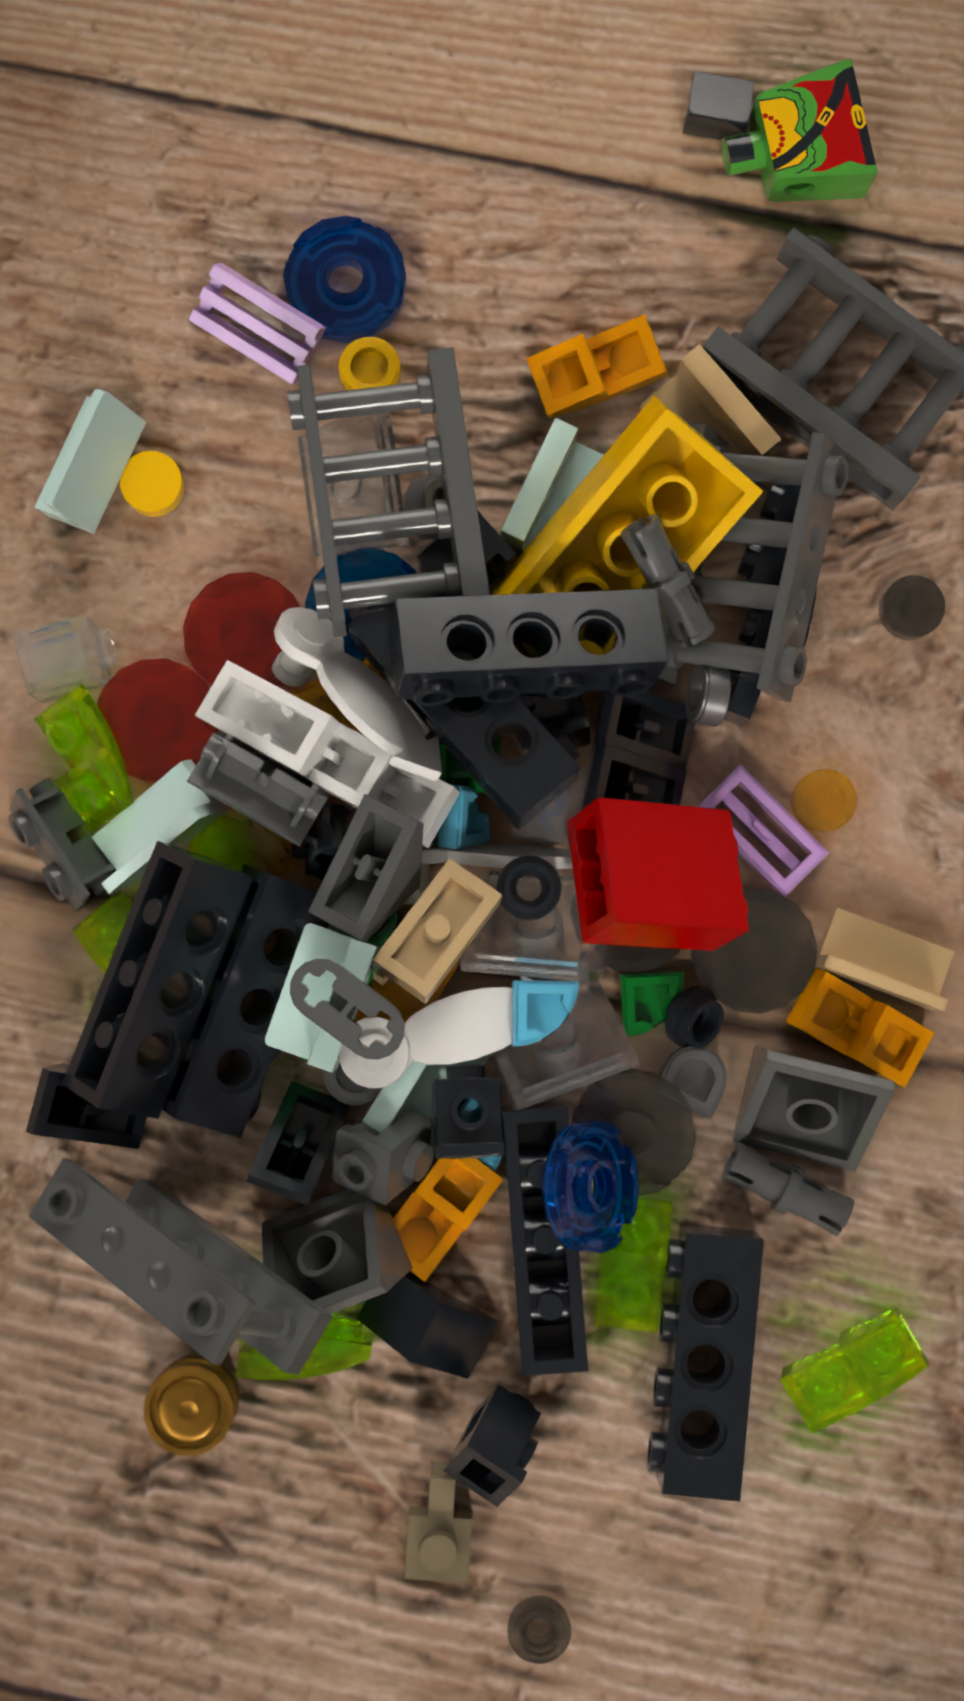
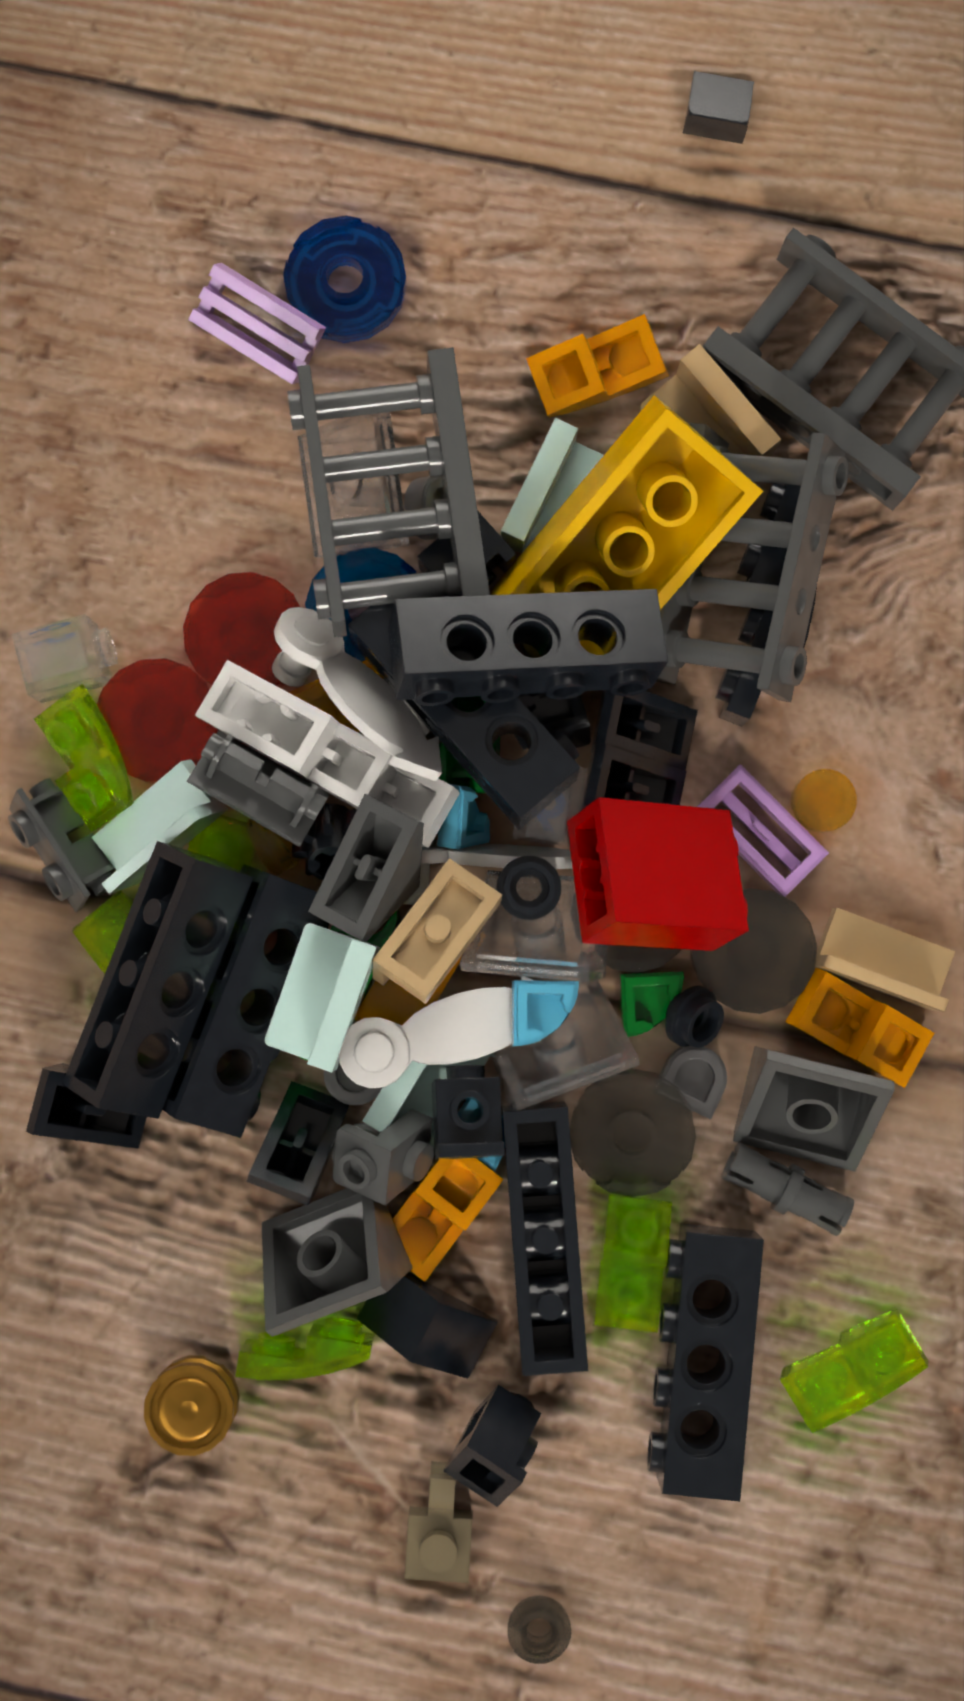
(91, 462): light aqua panel -> none
(152, 483): yellow tile -> none
(180, 1269): dark grey fence -> none
(336, 1021): dark grey beam -> none
(369, 364): yellow tile -> none
(577, 1216): clear blue tile -> none
(671, 579): dark grey pin -> none
(708, 695): flat silver tile -> none
(807, 139): torso -> none
(912, 607): clear smoke tile -> none

